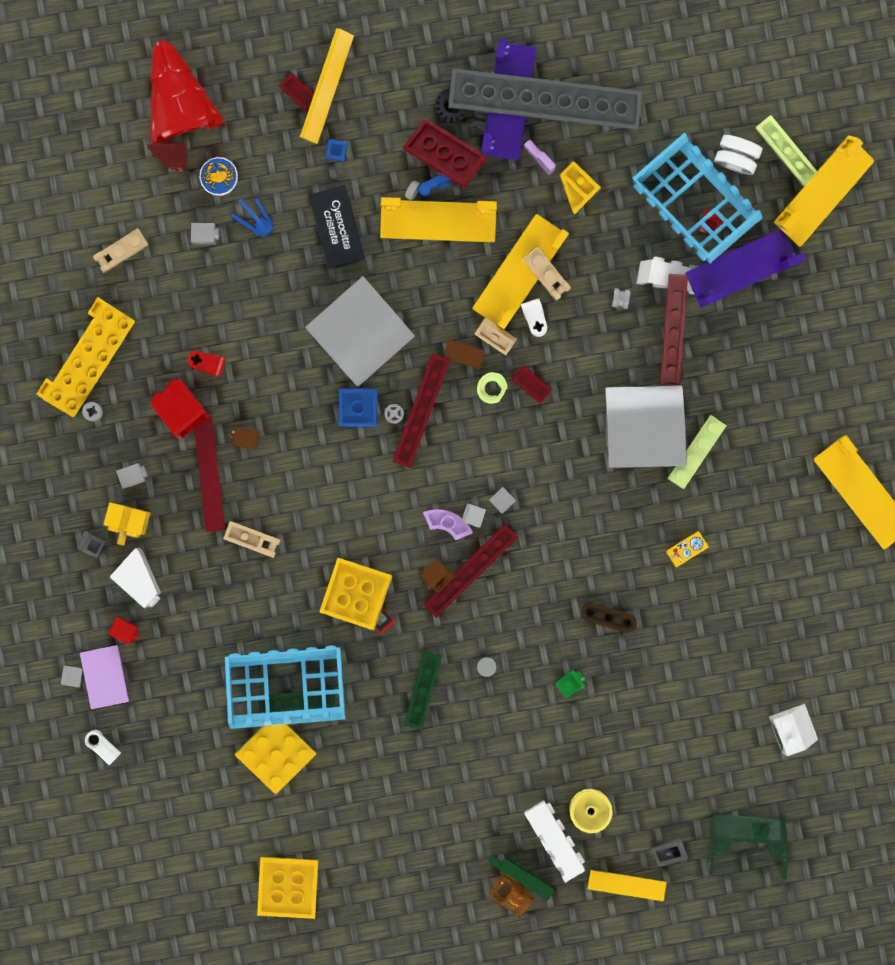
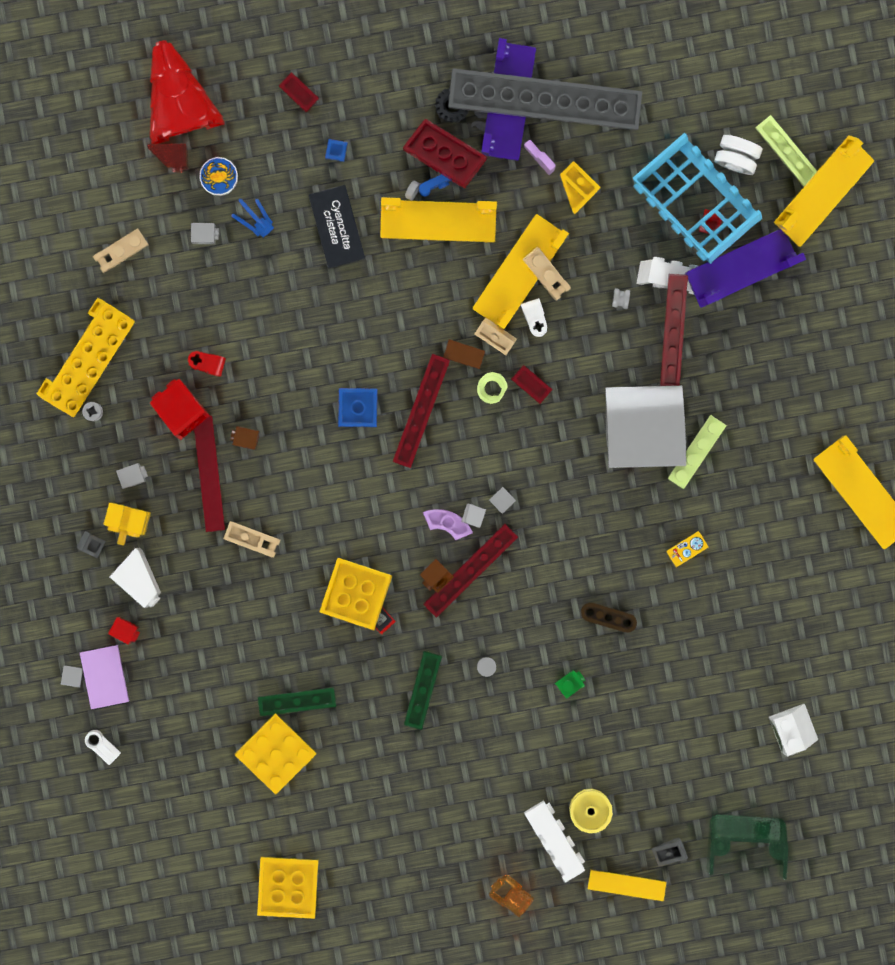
(285, 717): medium azure window -> none
(326, 86): yellow tile -> none
(360, 331): light grey slope -> none
(394, 411): light grey wheel -> none
(522, 876): dark green hinge -> none

